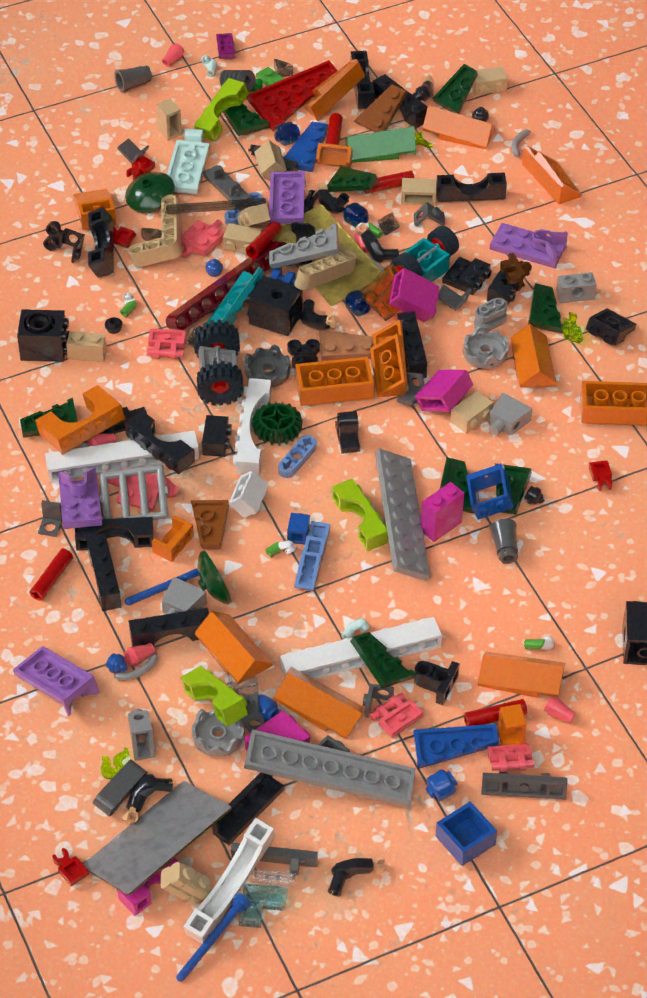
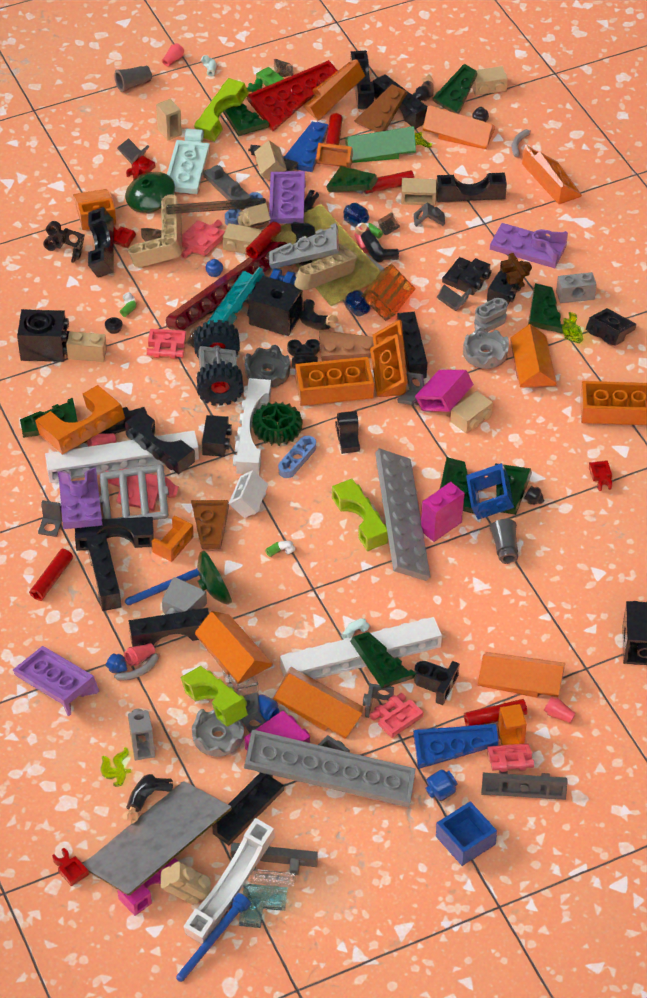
(119, 788): dark grey beam -> none
(225, 45): magenta plate -> none
(245, 76): dark grey piece -> none
(287, 133): clear blue head -> none
(298, 528): blue brick -> none
(312, 556): medium blue slope -> none
(332, 204): black arm -> none
(346, 869): black arm -> none
(415, 294): dark pink brick -> none
(431, 255): brick -> none
(508, 415): light grey torso -> none
(539, 644): arm -> none

